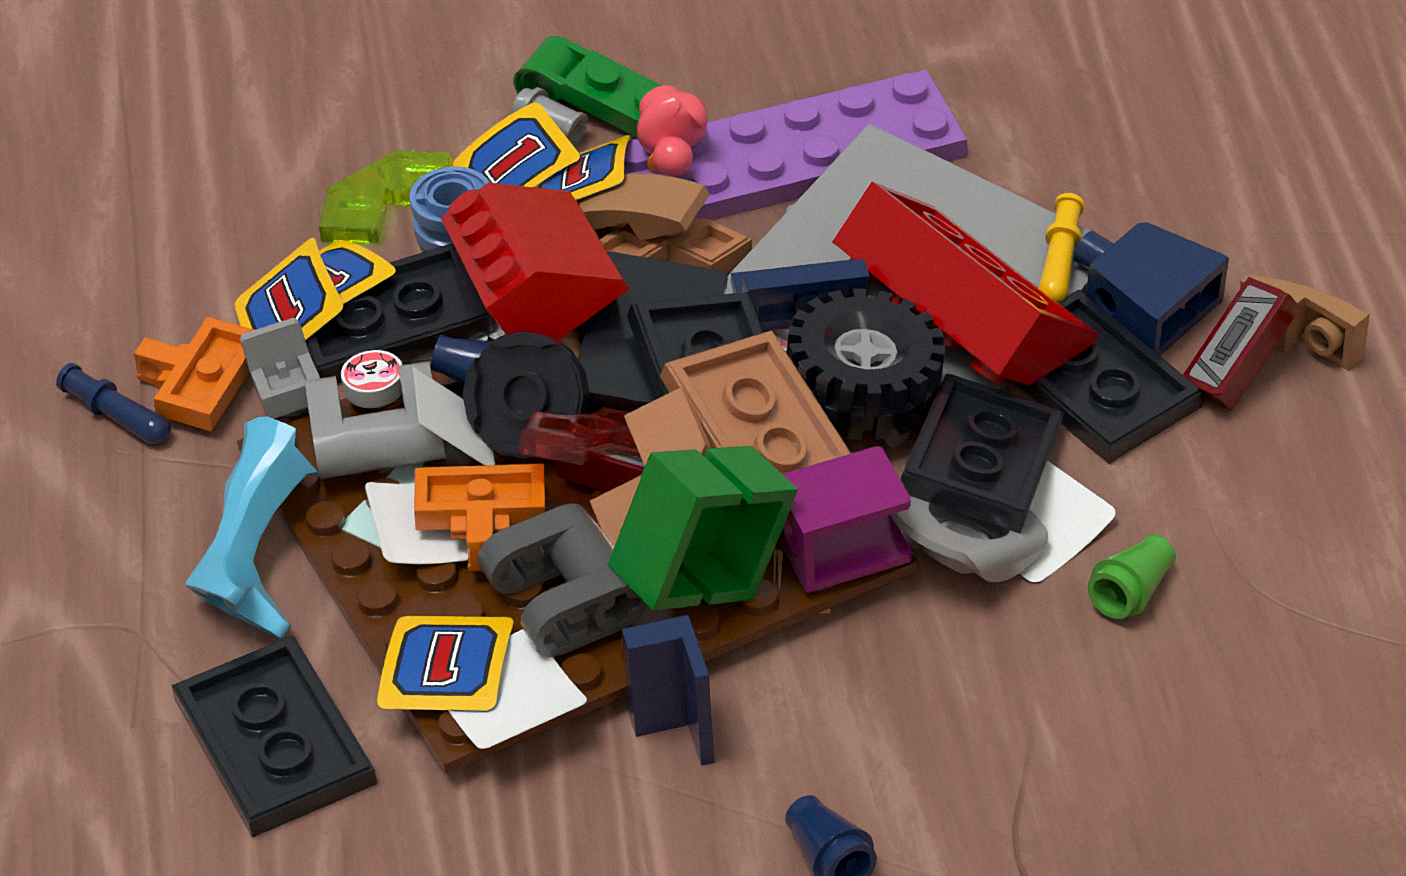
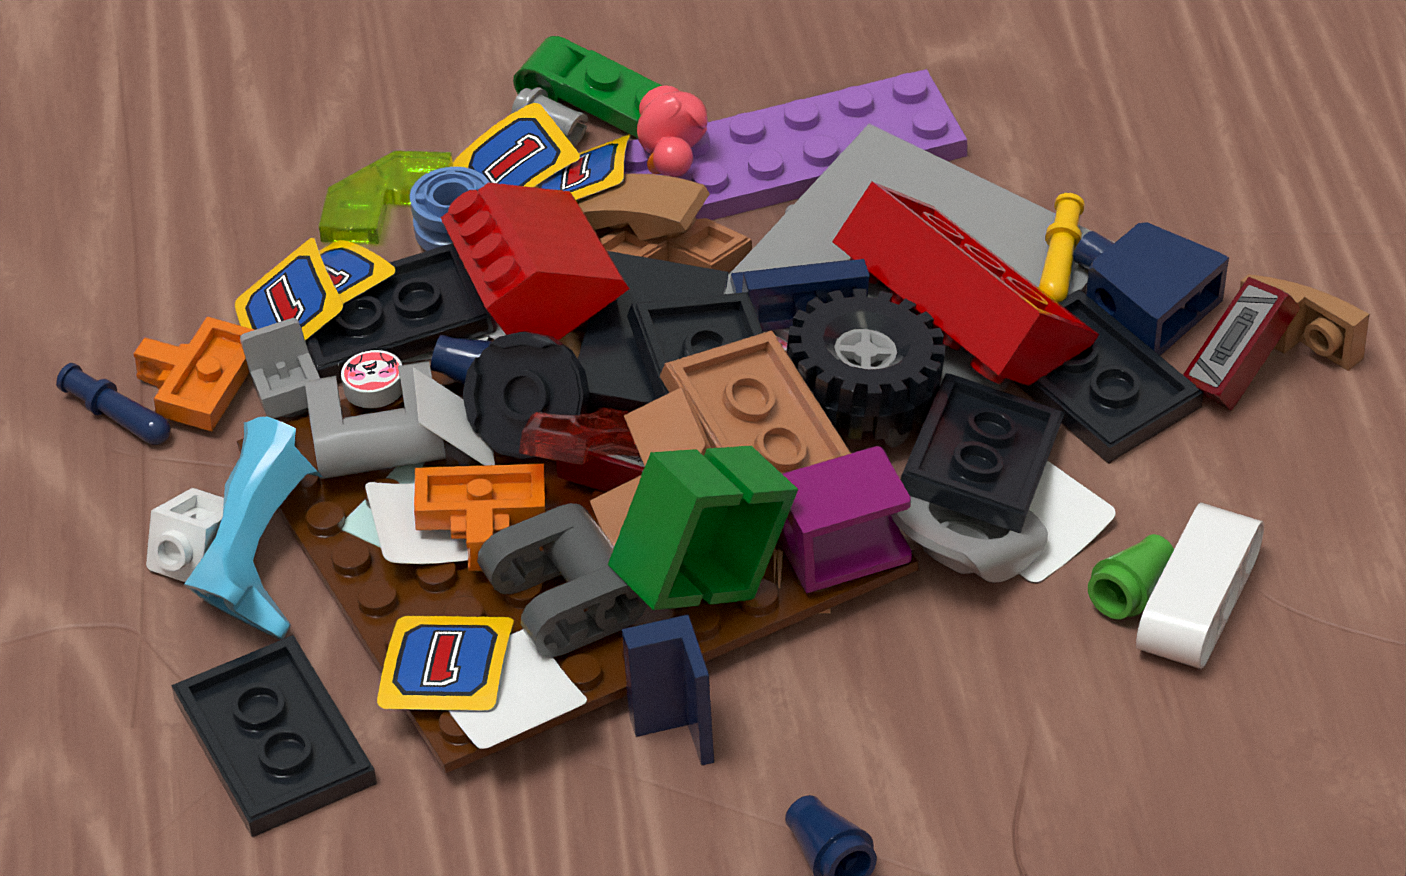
(183, 532): none -> white bracket
(1200, 585): none -> white beam

